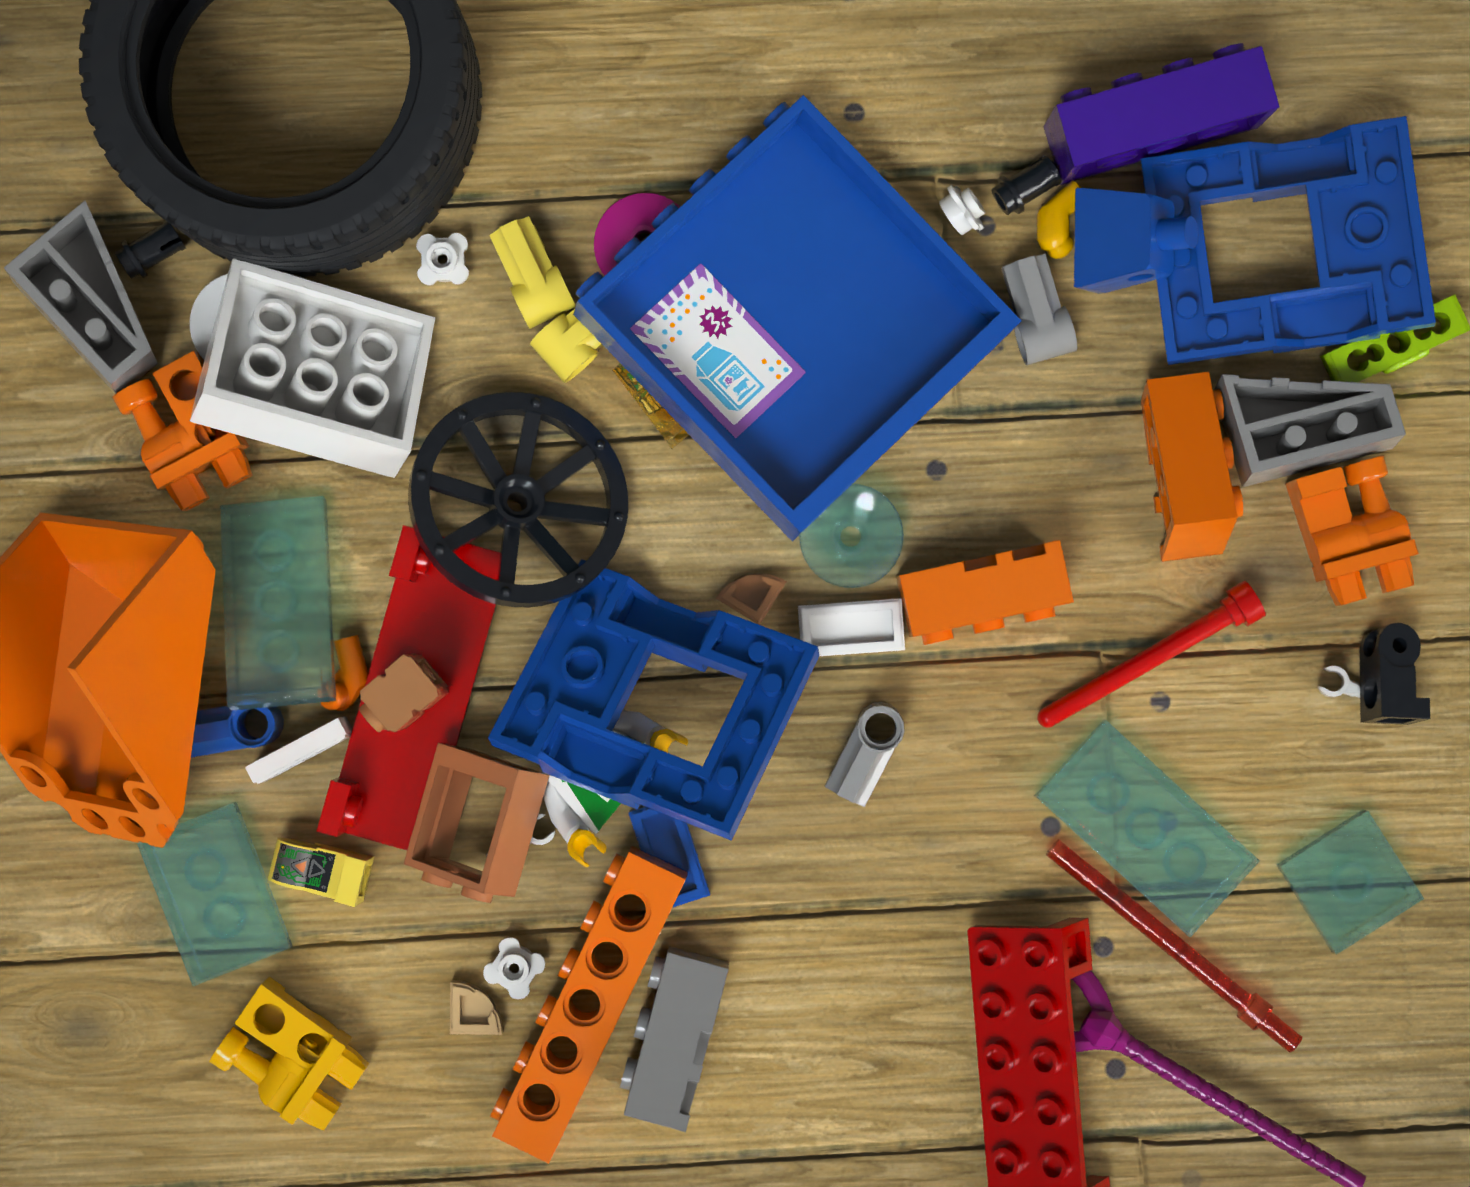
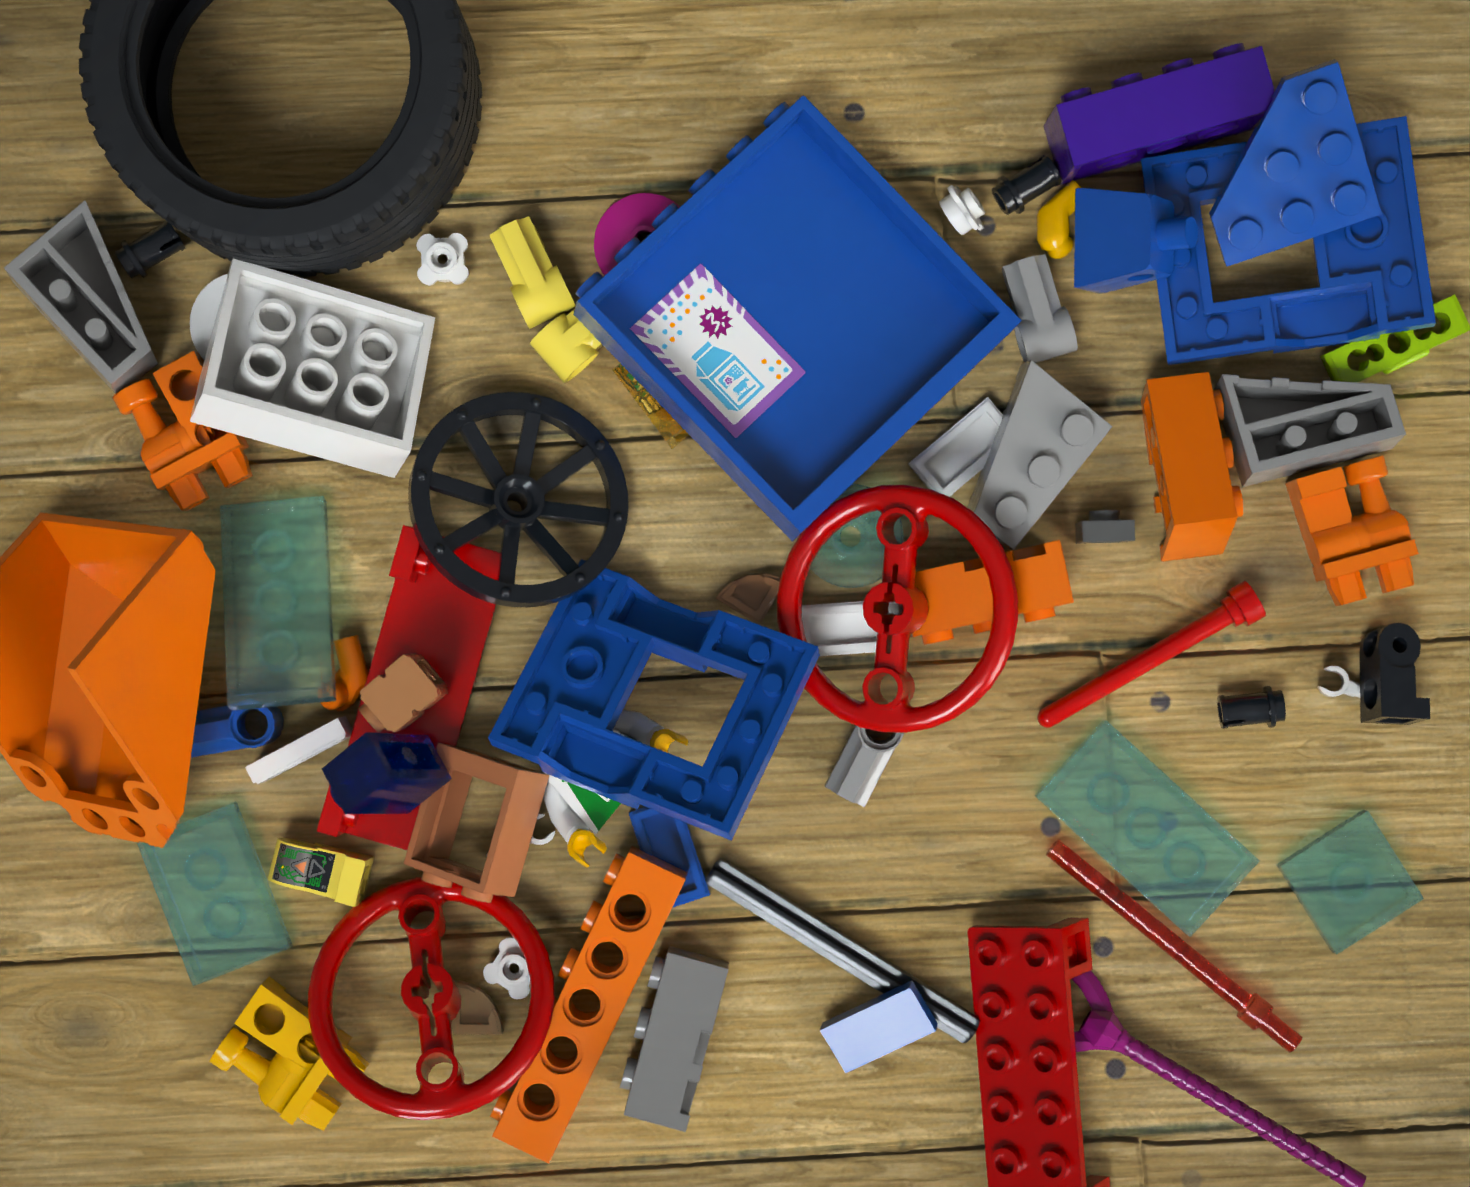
(385, 773): none -> clear blue brick
(453, 1095): none -> red piece
(835, 945): none -> axle
(878, 1026): none -> tile
(899, 587): none -> red piece
(959, 451): none -> white tile
(1034, 454): none -> light grey wedge
(1105, 527): none -> dark grey plate
(1251, 708): none -> black pin
(1297, 171): none -> blue plate

